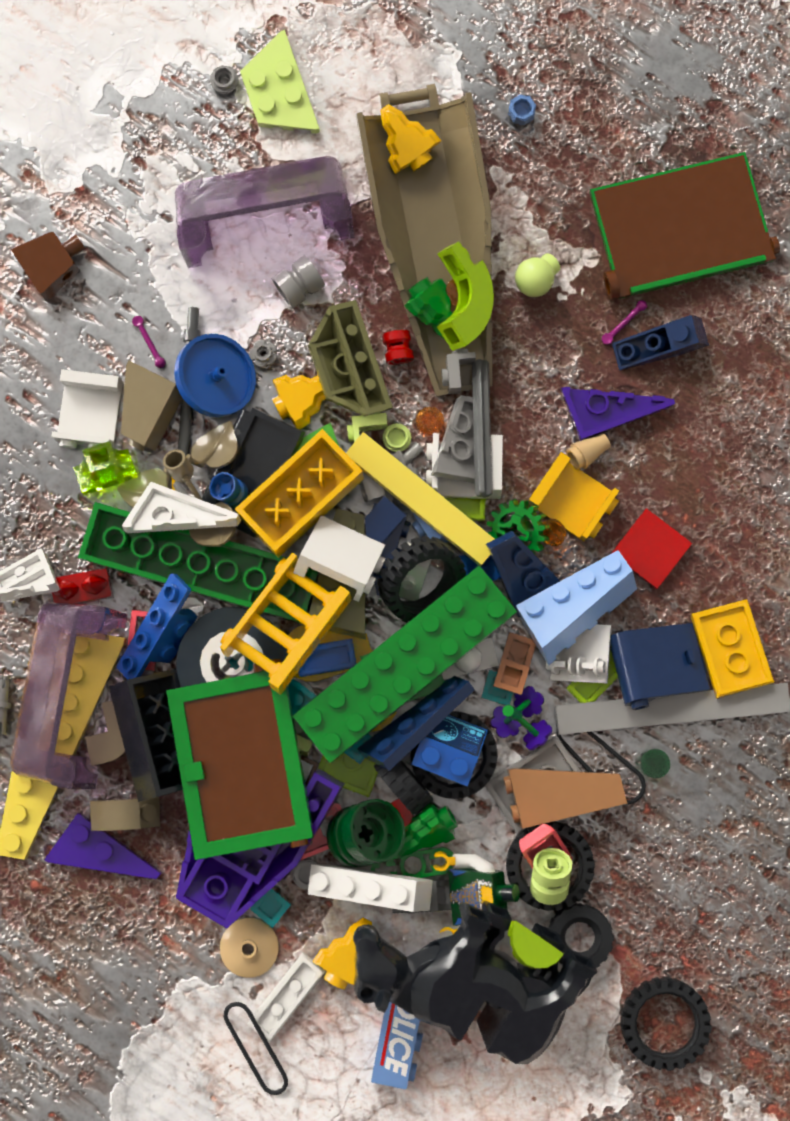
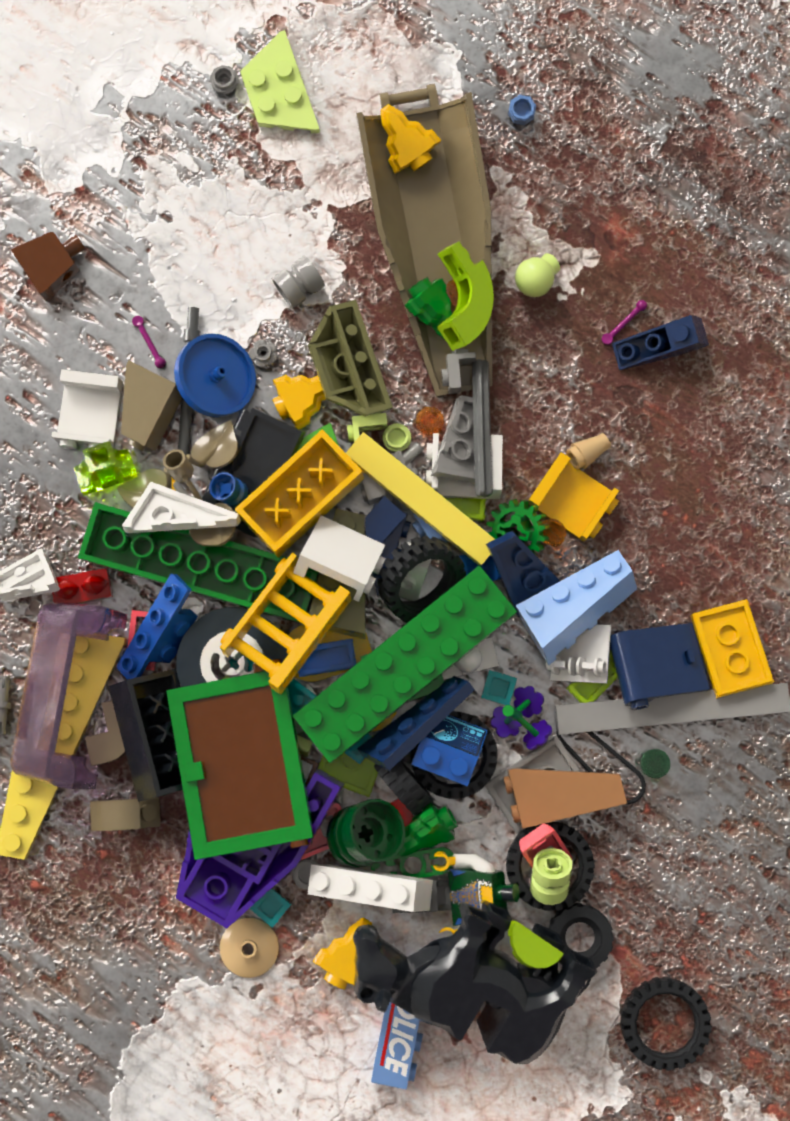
(97, 851): dark purple wing -> none
(258, 191): clear purple windscreen -> none
(267, 1045): black piece -> none
(287, 996): white tile -> none
(398, 347): red wheel -> none
(514, 663): nougat slope -> none
(602, 411): dark purple wing -> none
(652, 548): red tile -> none
(681, 226): reddish brown door -> none

